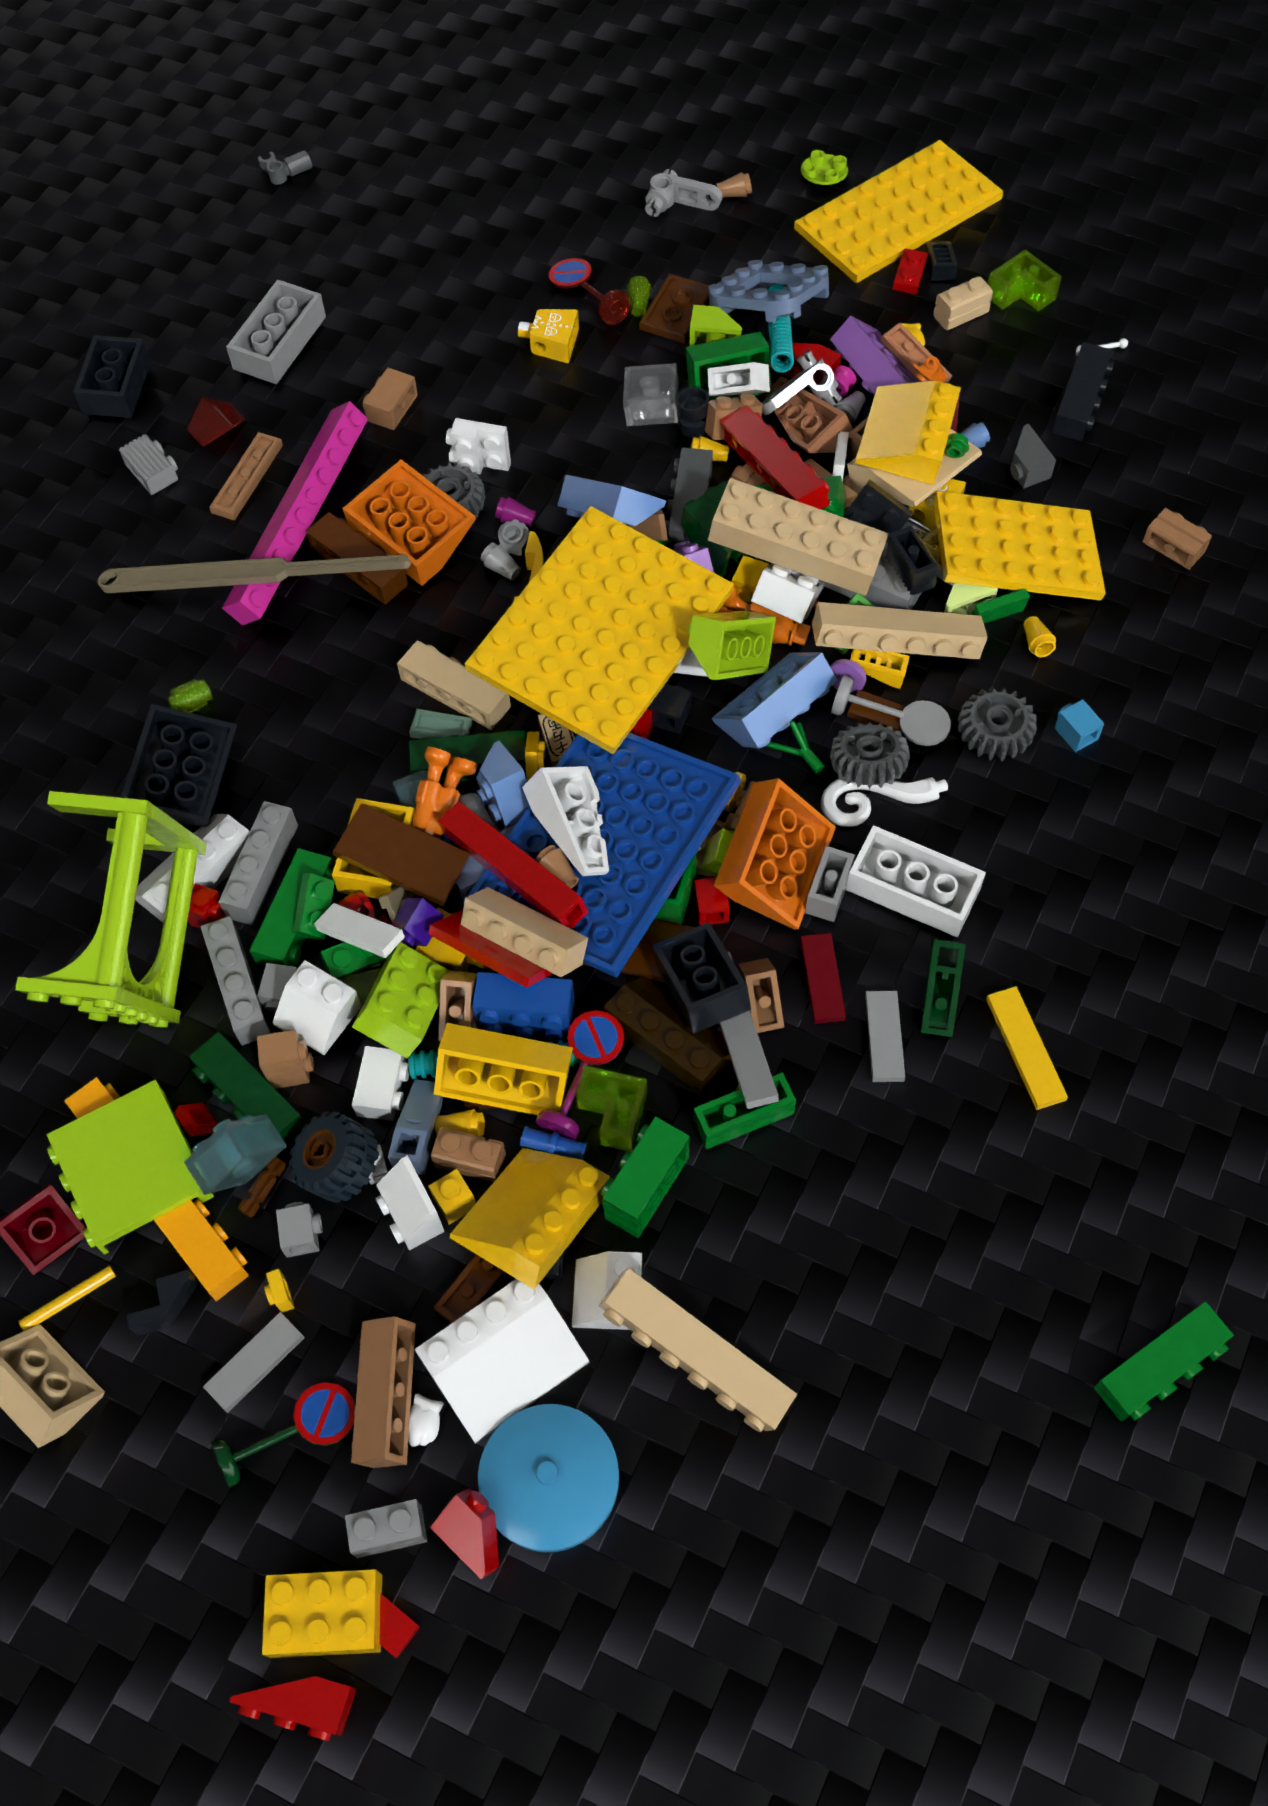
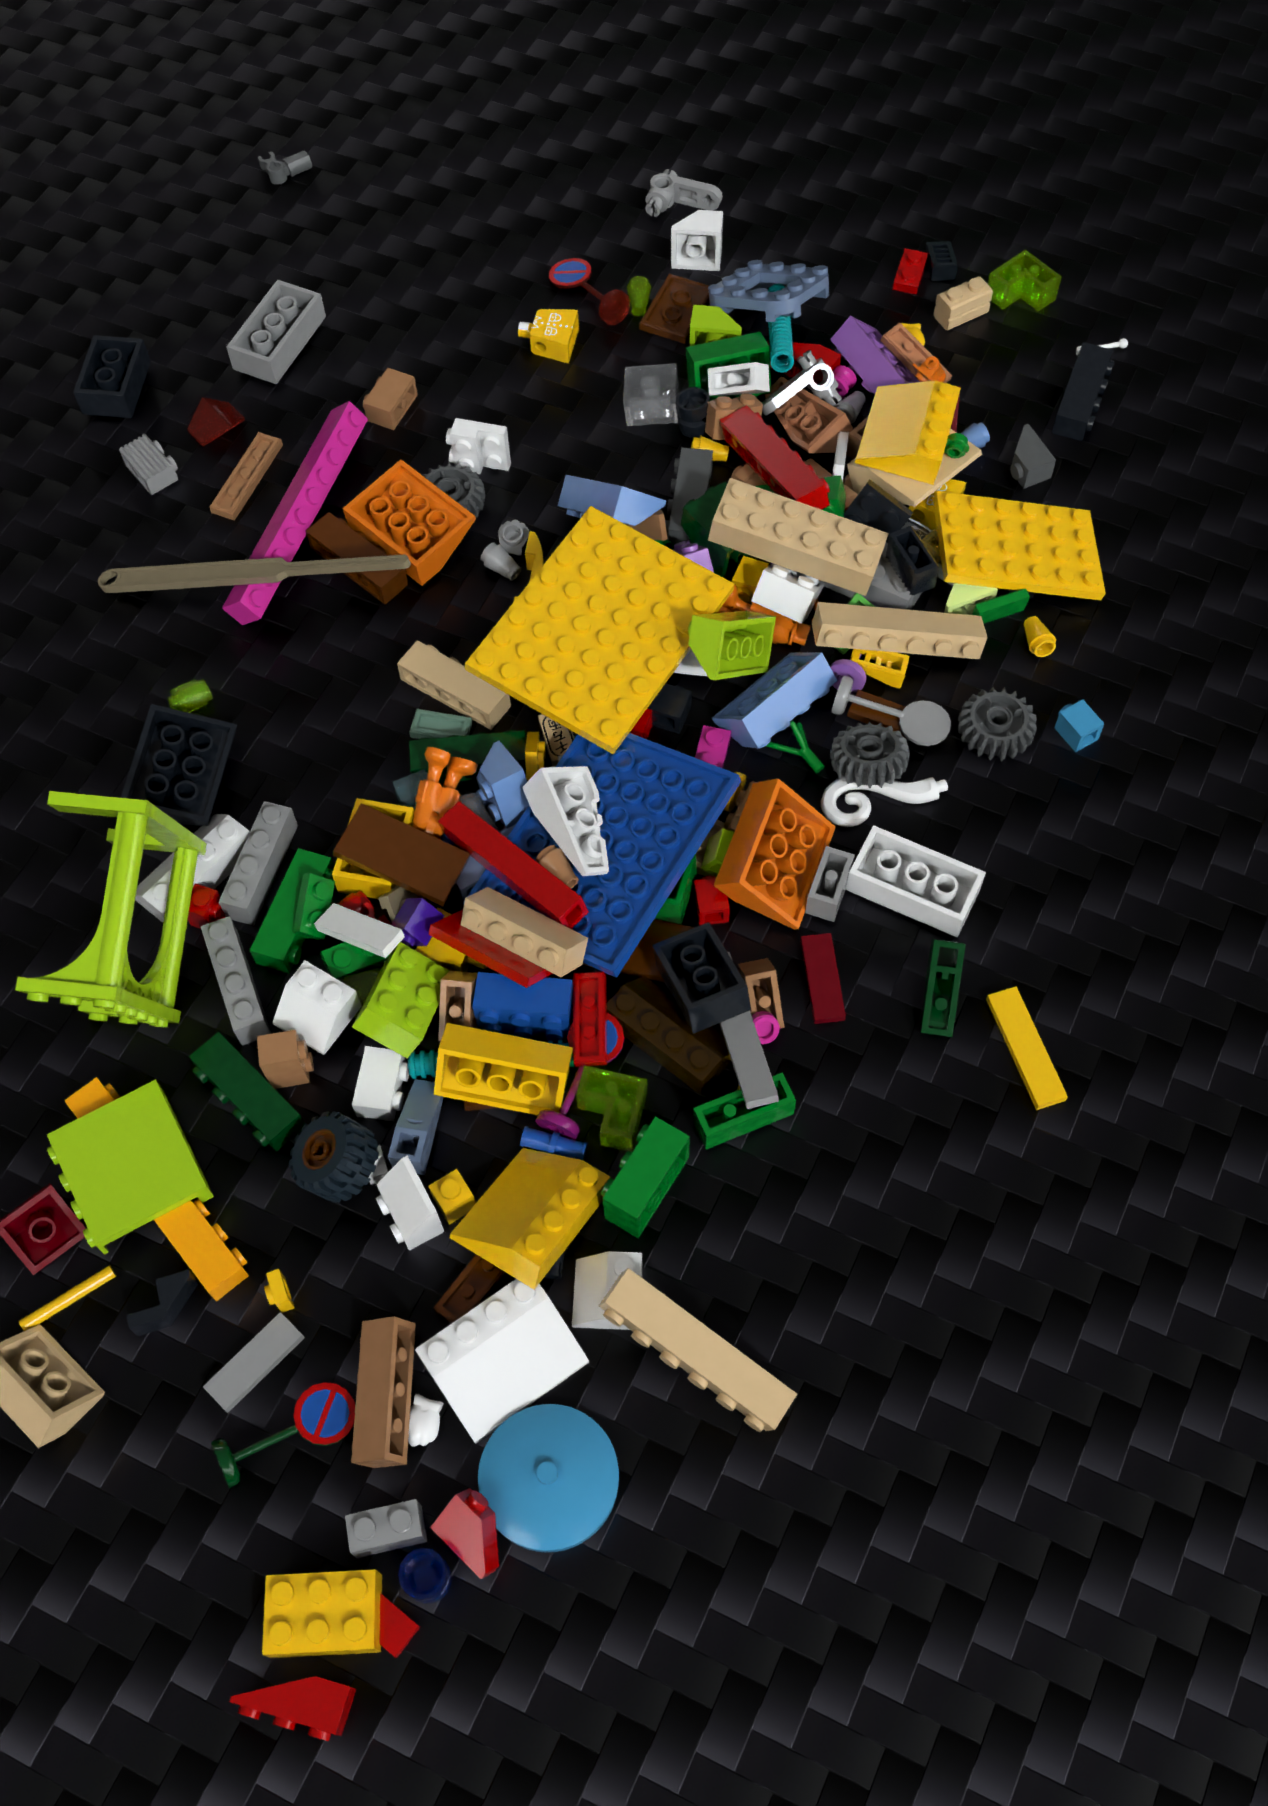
(196, 1119): red tile -> none
(234, 1153): clear light blue brick -> none
(261, 1187): reddish brown axle -> none
(273, 984): light grey brick -> none
(298, 1229): light grey brick -> none
(425, 1576): none -> clear blue wheel
(466, 1121): yellow cone -> none
(468, 1154): medium nougat brick -> none
(510, 509): magenta cone -> none
(589, 1019): none -> red tile
(697, 241): none -> white slope
(713, 745): none -> dark pink plate
(736, 186): medium nougat cone -> none
(766, 1026): none -> dark pink tile
(824, 168): lime dish -> none
(885, 1036): light grey tile -> none
(898, 210): yellow plate -> none
(1163, 1362): green brick -> none
(1177, 538): medium nougat brick -> none

